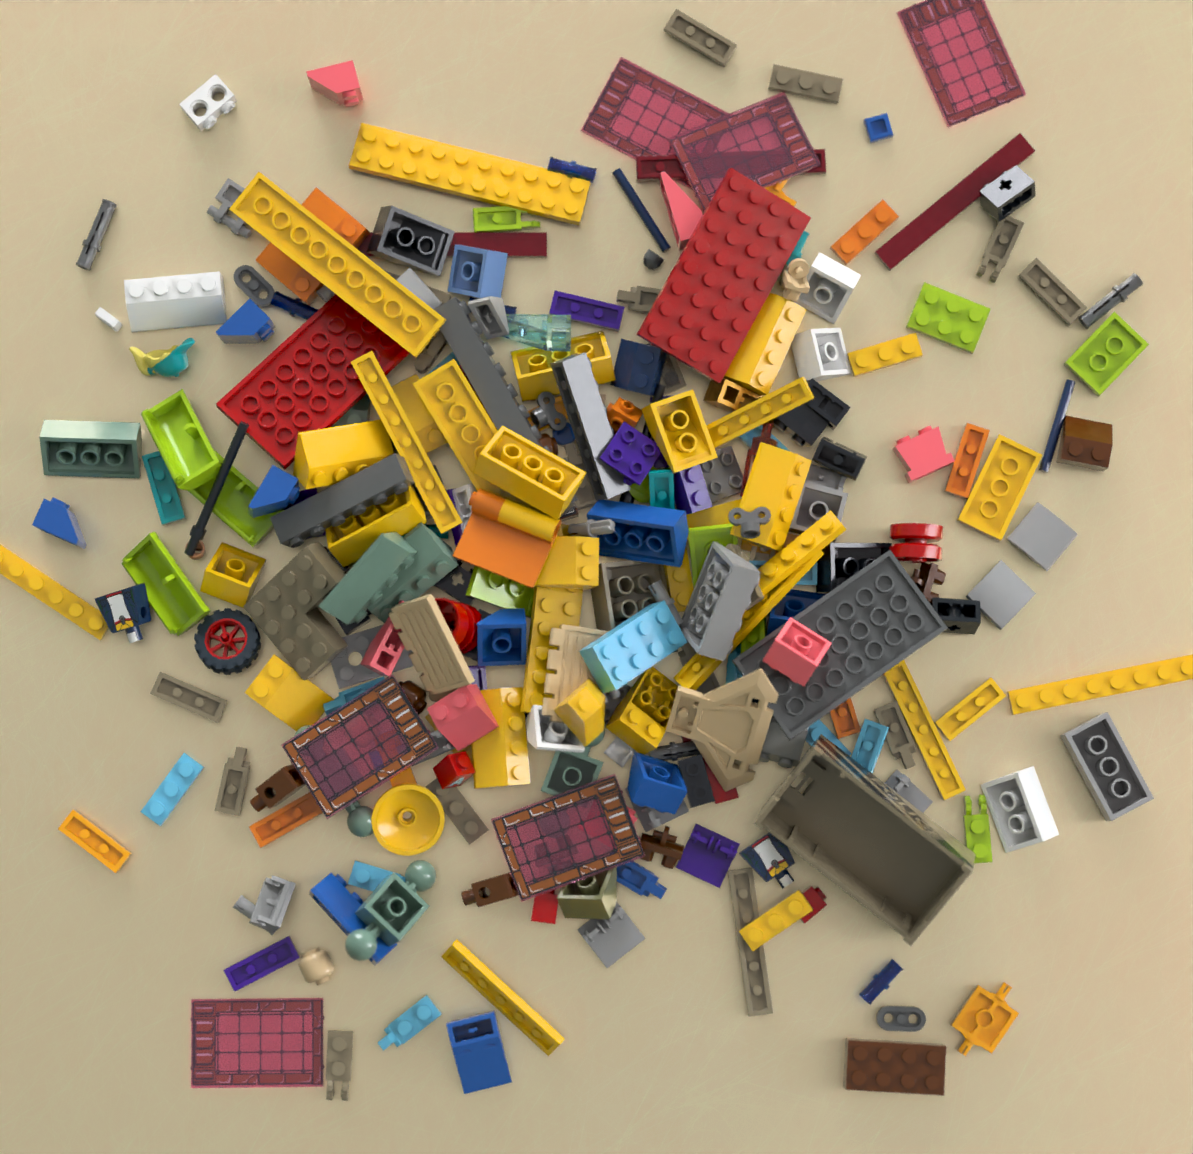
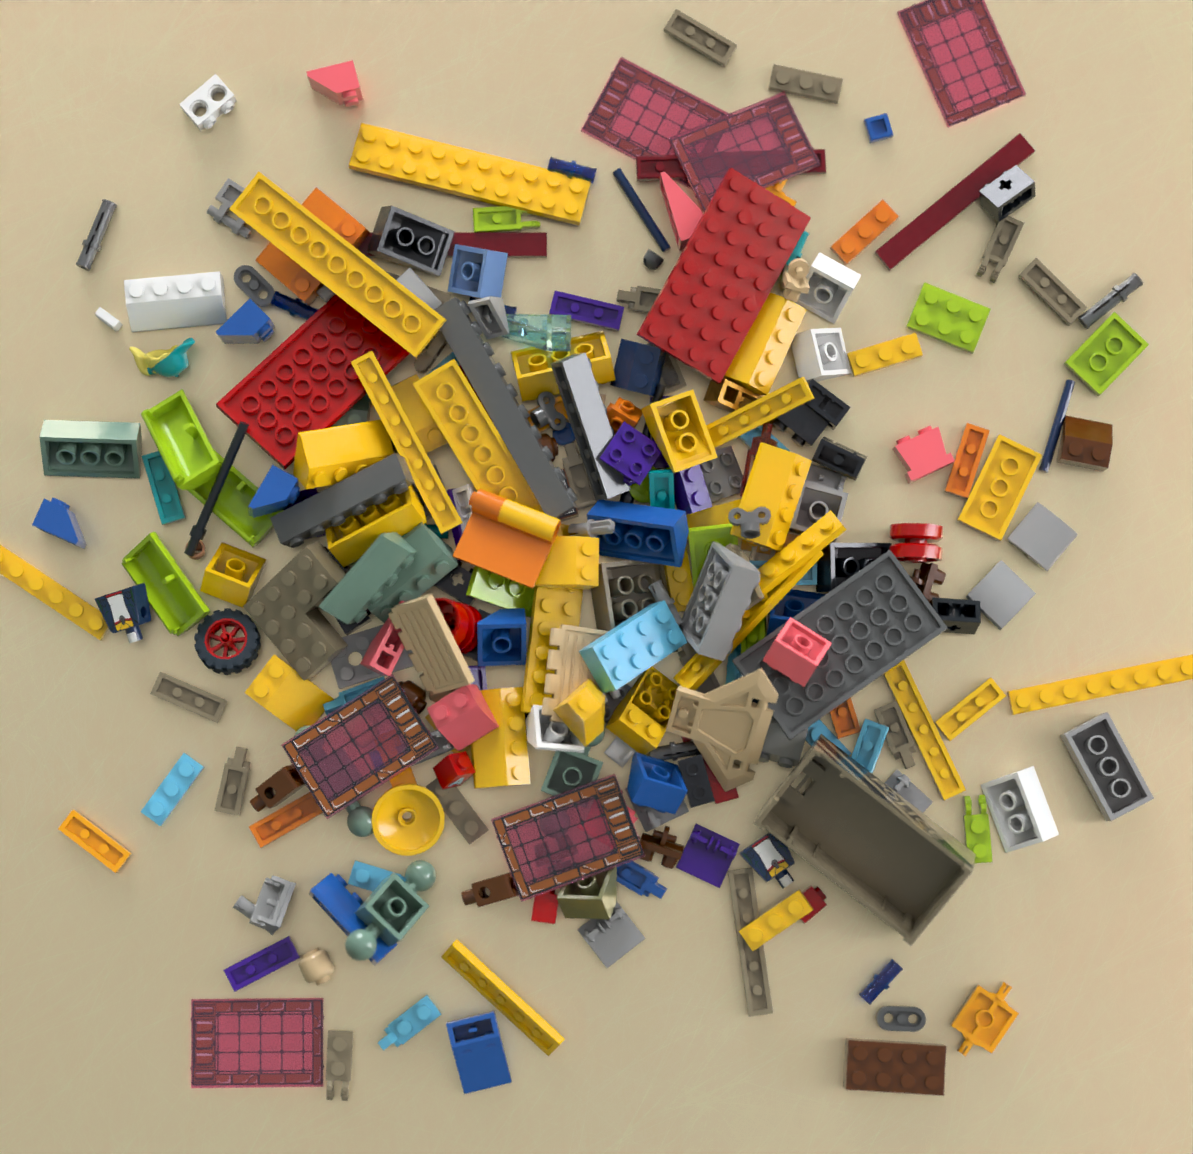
(529, 472): yellow slope -> none

